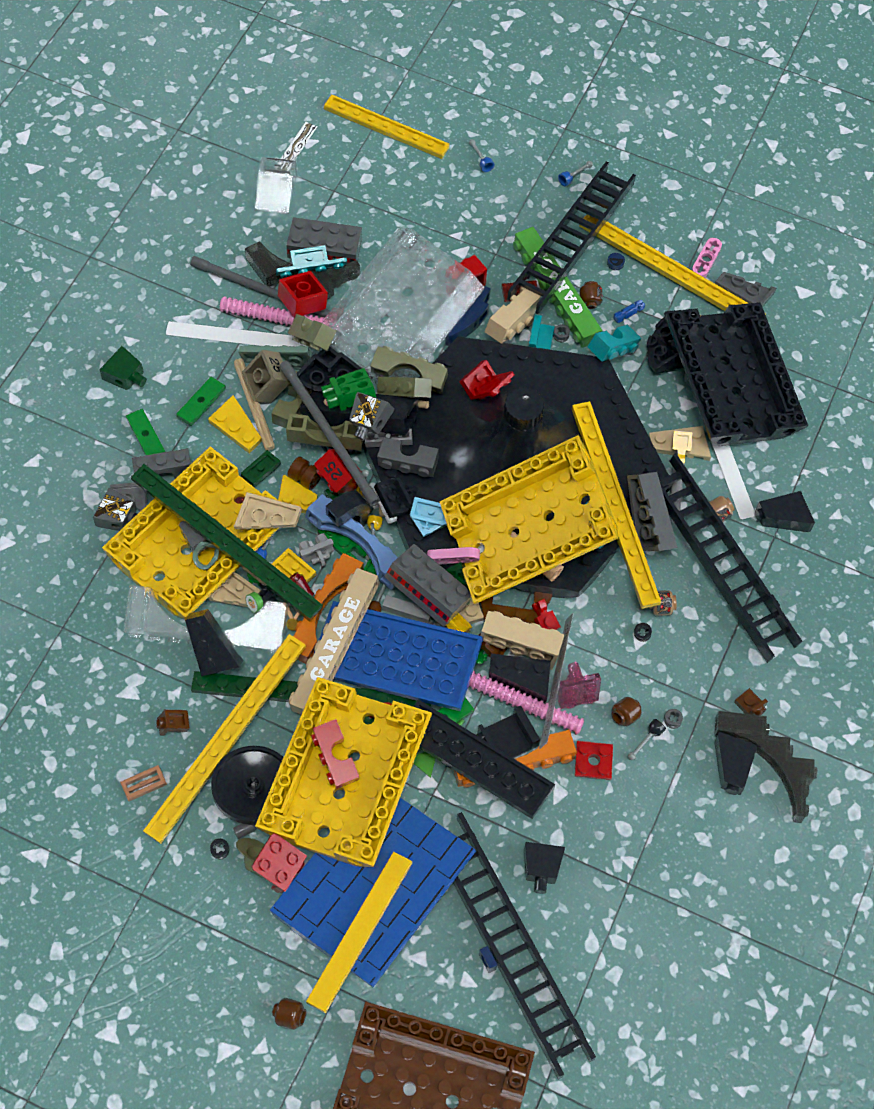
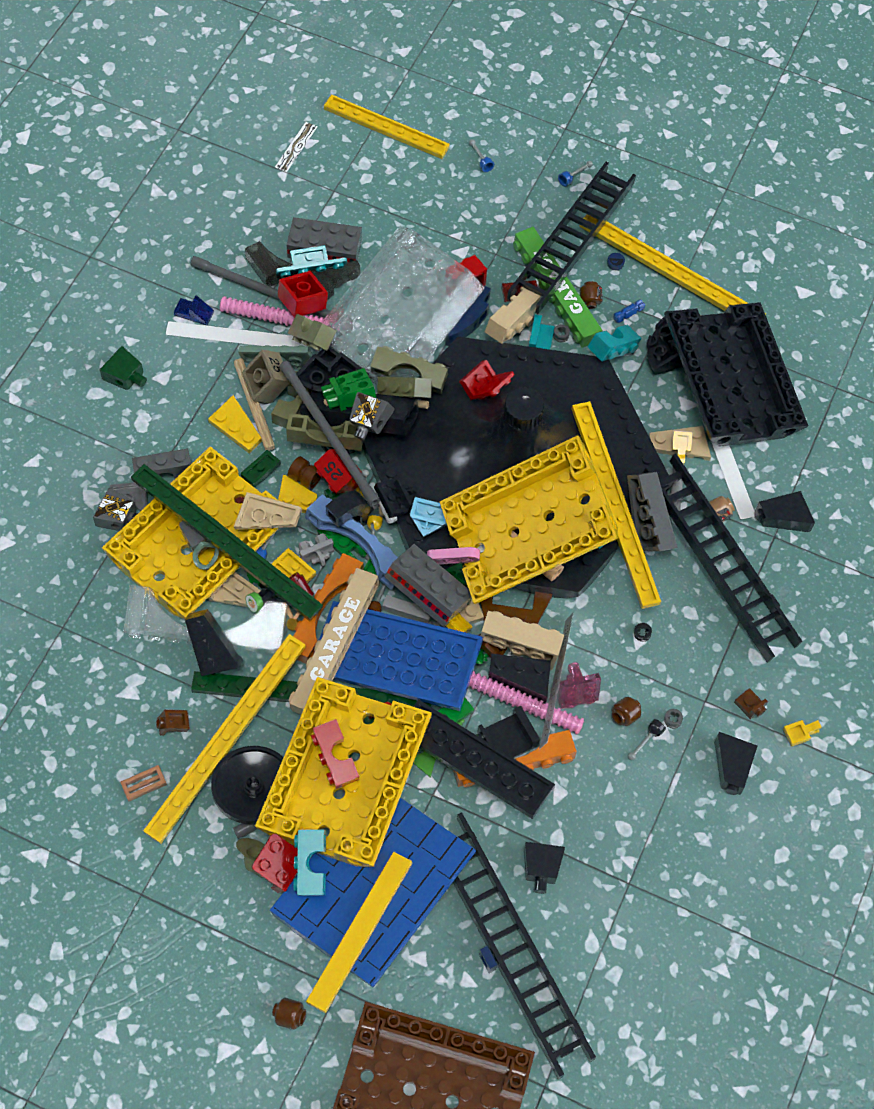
(144, 432): green tile -> none
(194, 310): none -> clear blue slope
(207, 395): green tile -> none
(218, 842): black bush -> none
(275, 185): clear slope -> none
(307, 881): none -> arch
(375, 440): light grey piece -> none
(421, 463): dark grey arch -> none
(545, 619): red plate -> none
(600, 751): red piece -> none
(667, 605): head -> none
(711, 254): bright pink beam -> none
(745, 290): dark grey wing -> none
(775, 750): clear smoke arch -> none
(800, 733): none -> yellow plate

